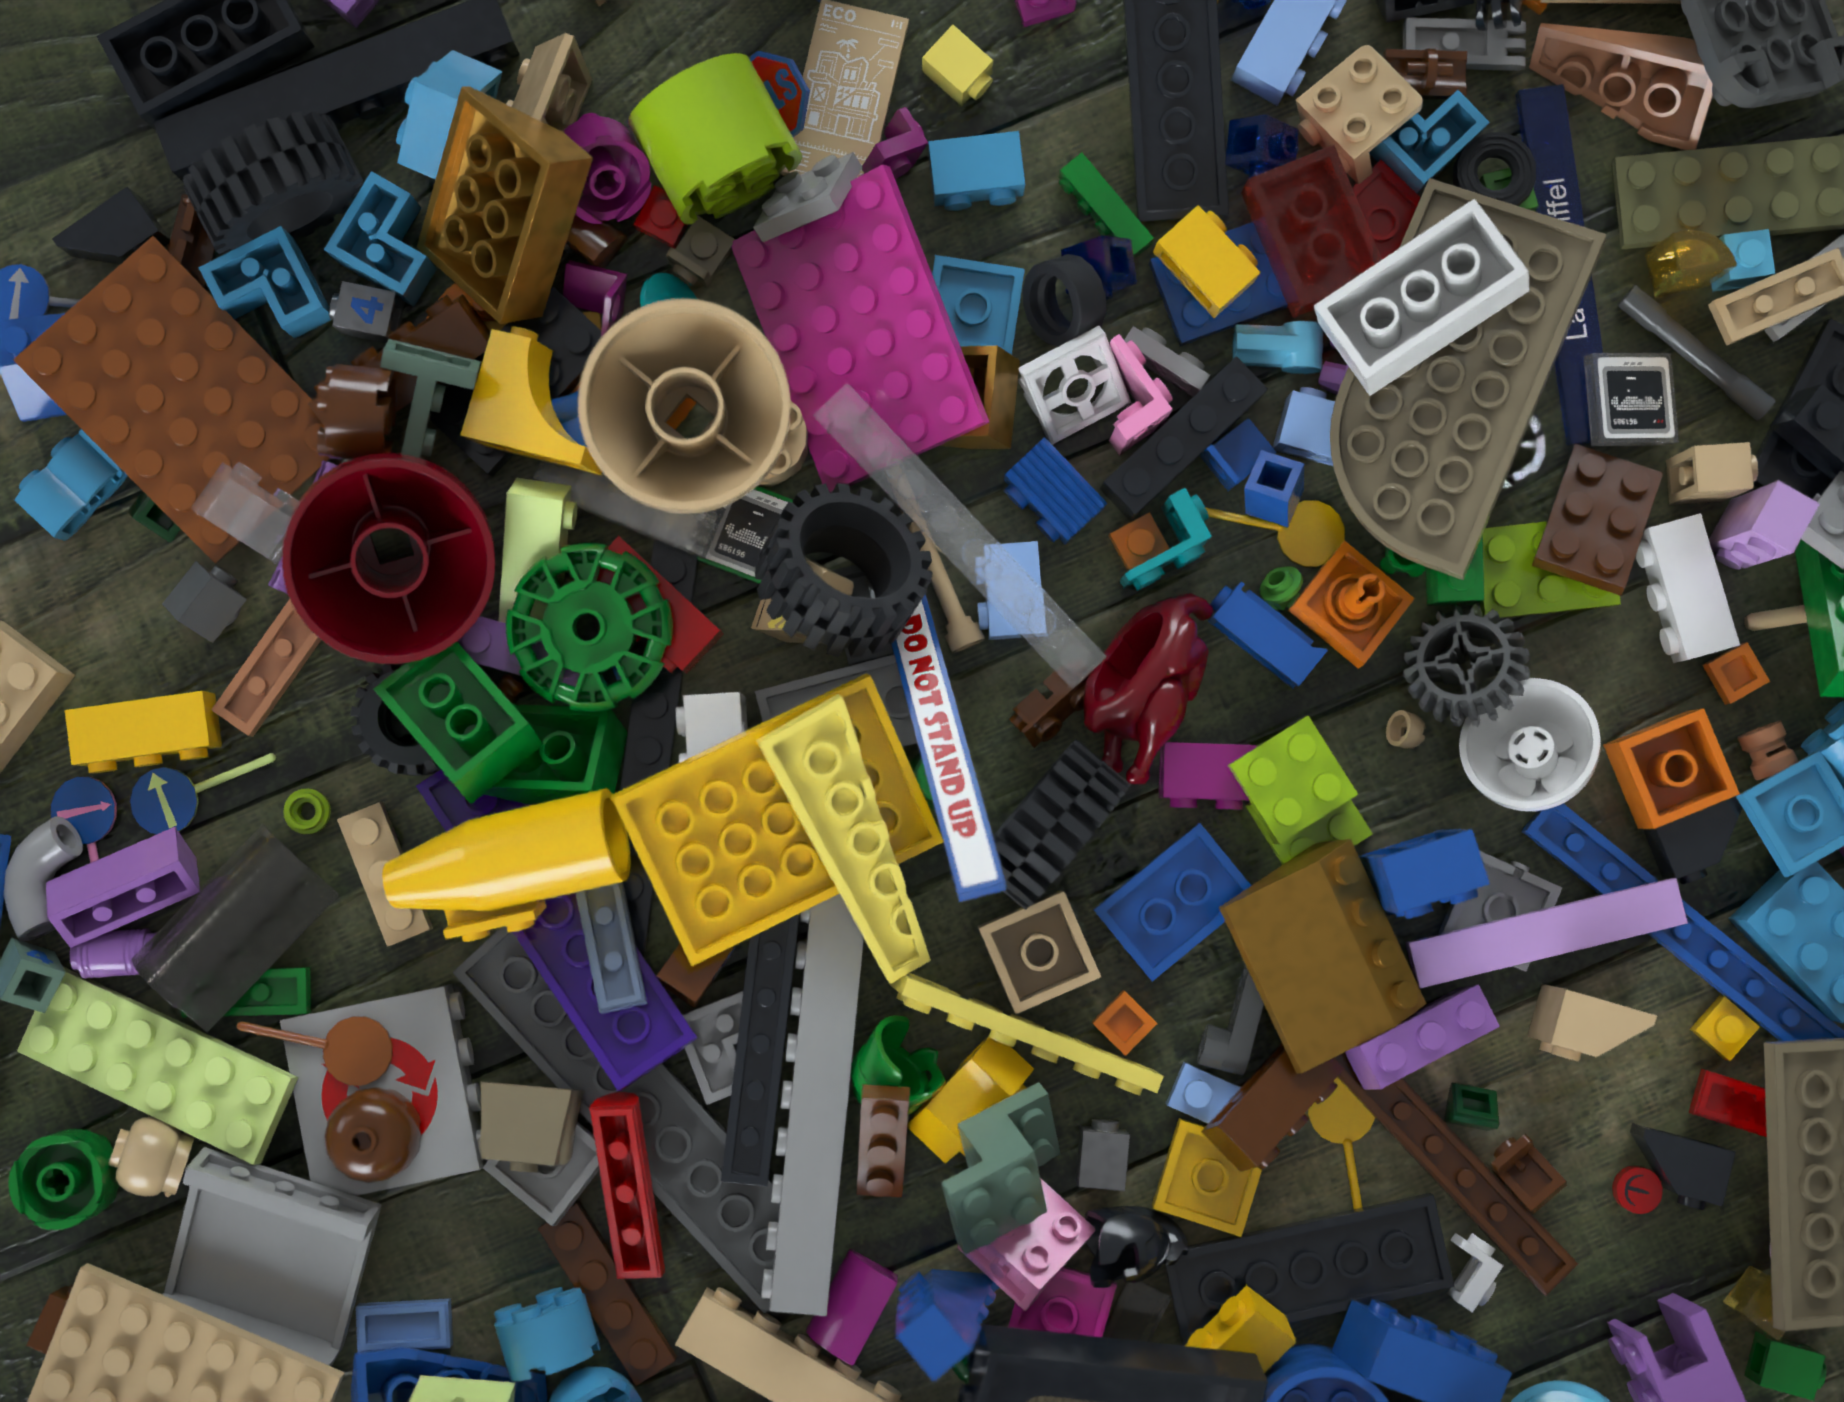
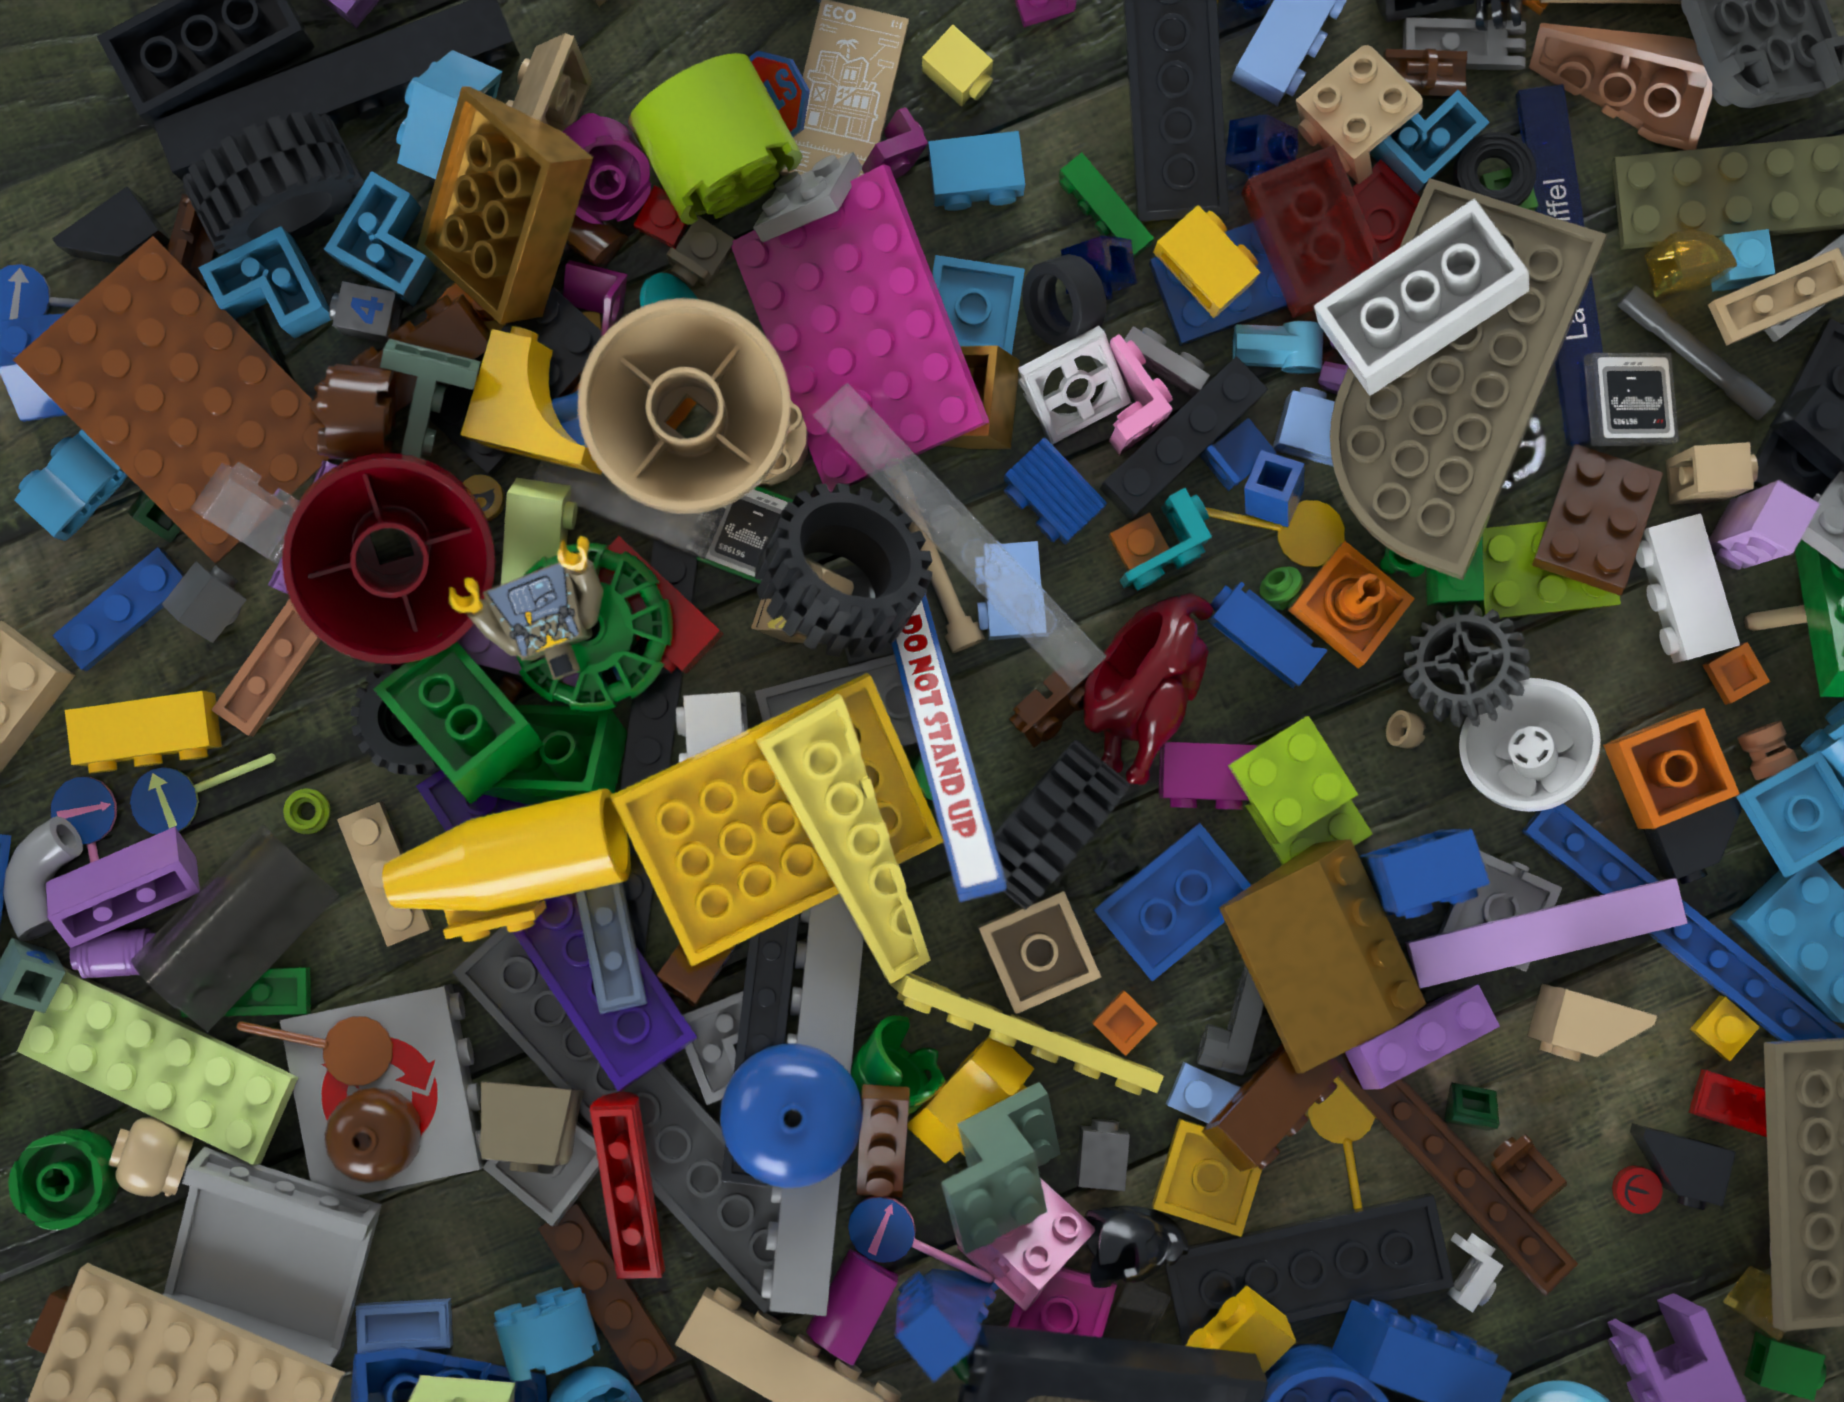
(119, 610): none -> blue plate
(488, 494): none -> yellow tile
(541, 610): none -> torso
(784, 1080): none -> blue cylinder
(886, 1231): none -> blue piece

